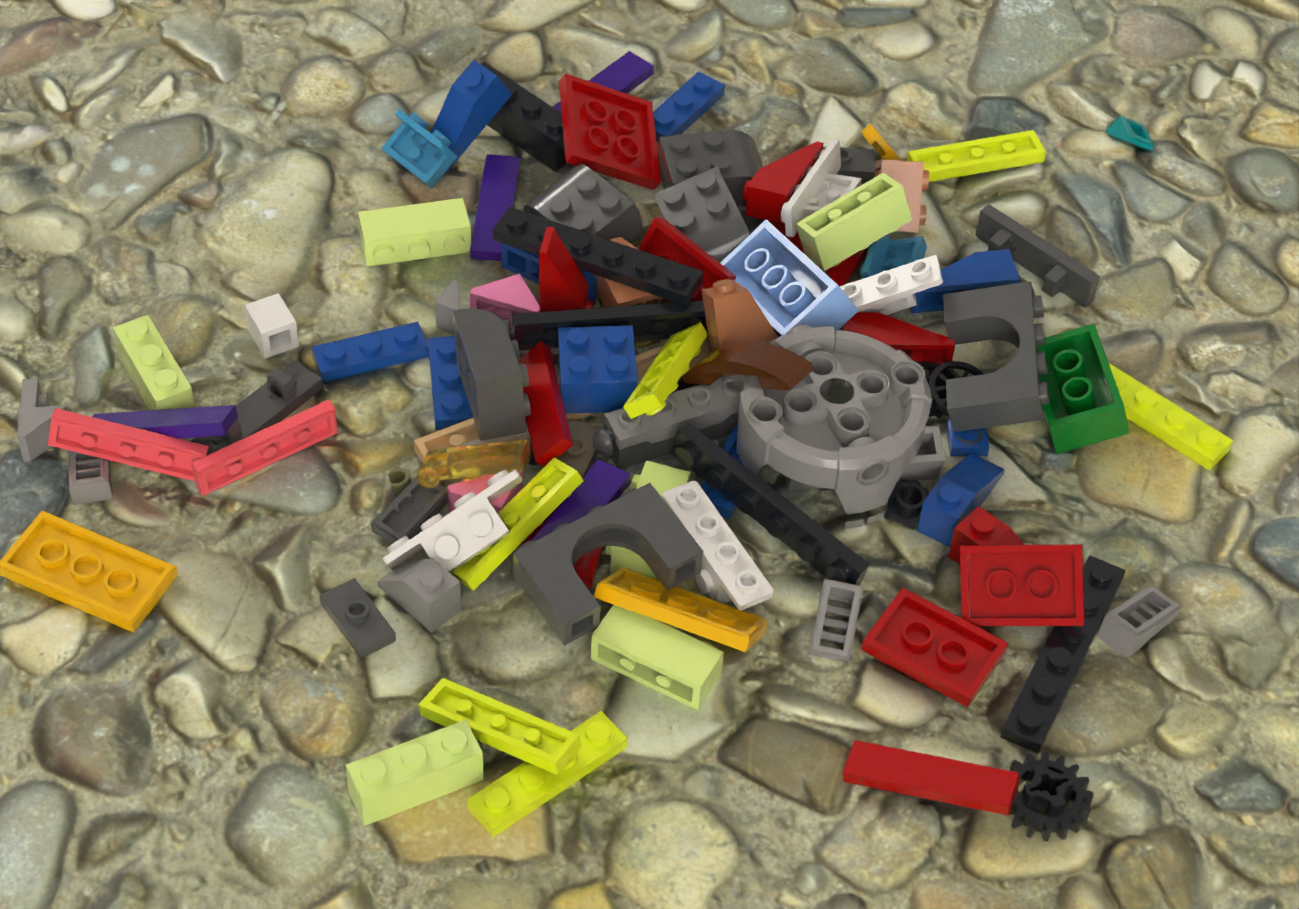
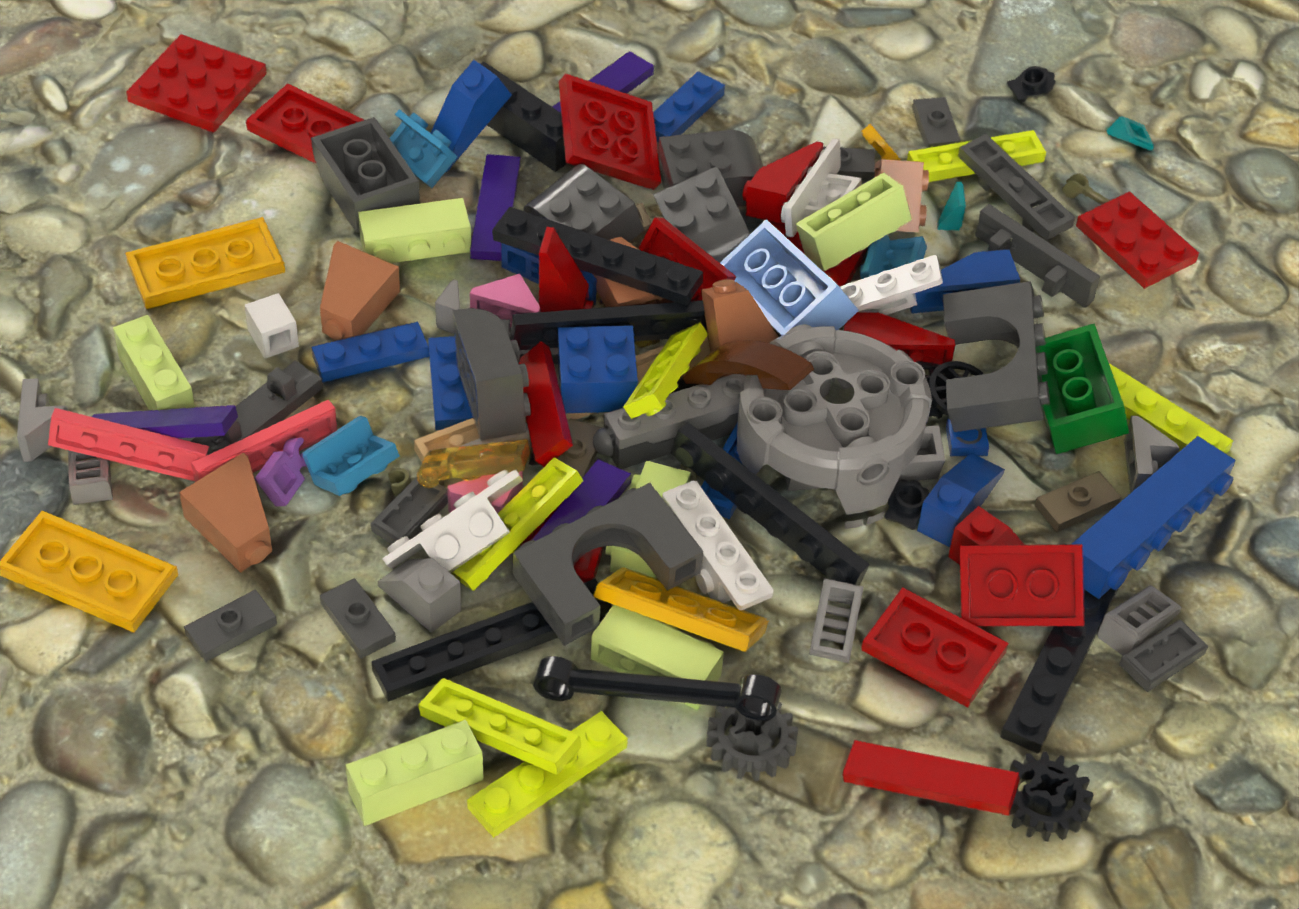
(196, 83): none -> red plate
(204, 262): none -> yellow tile
(230, 513): none -> nougat slope
(230, 625): none -> dark grey plate
(282, 473): none -> medium lavender plate
(296, 117): none -> red plate
(348, 457): none -> dark azure bracket
(356, 291): none -> nougat slope
(364, 169): none -> dark grey brick
(466, 649): none -> black plate
(750, 741): none -> dark grey gear
(754, 697): none -> black piece
(935, 122): none -> dark grey plate
(954, 210): none -> teal slope
(1016, 187): none -> dark grey hinge
(1032, 83): none -> black animal
(1077, 501): none -> dark tan plate
(1079, 184): none -> olive hand
(1137, 239): none -> red plate
(1146, 451): none -> light grey slope
(1152, 513): none -> blue brick
(1163, 655): none -> dark grey plate

